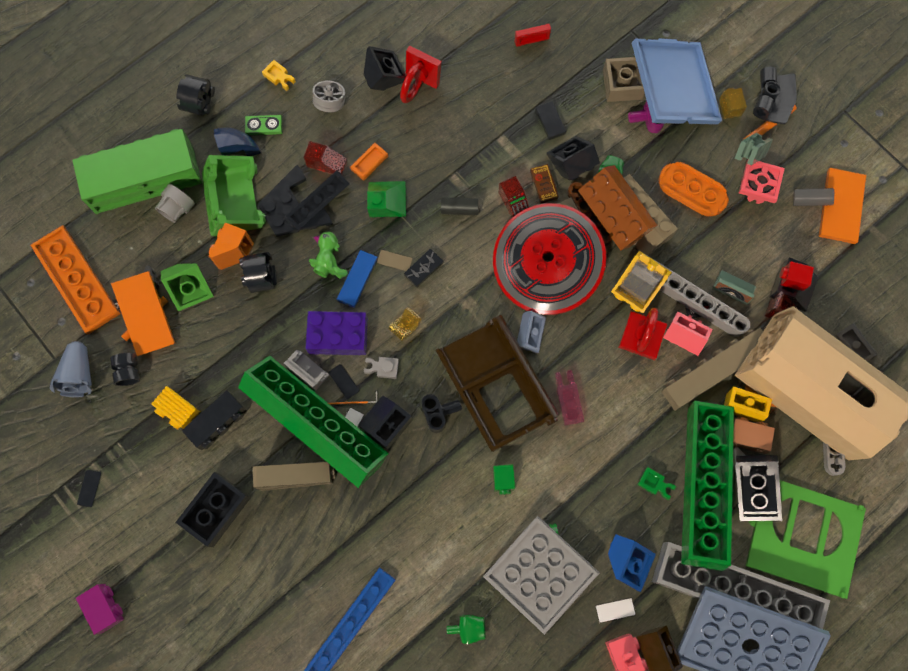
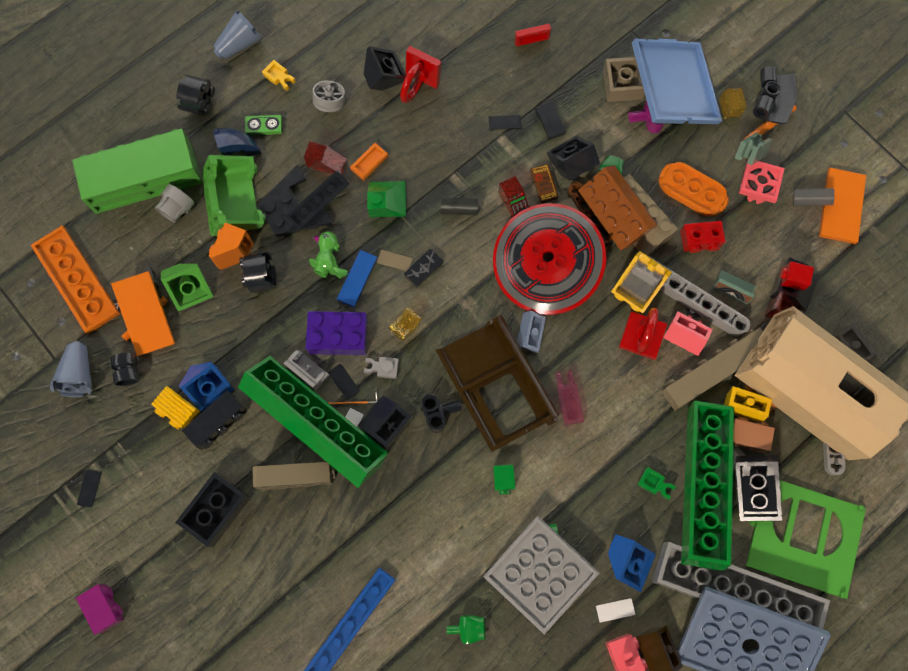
(204, 384): none -> blue slope
(236, 37): none -> sand blue cone
(504, 122): none -> black sticker
(702, 236): none -> red brick

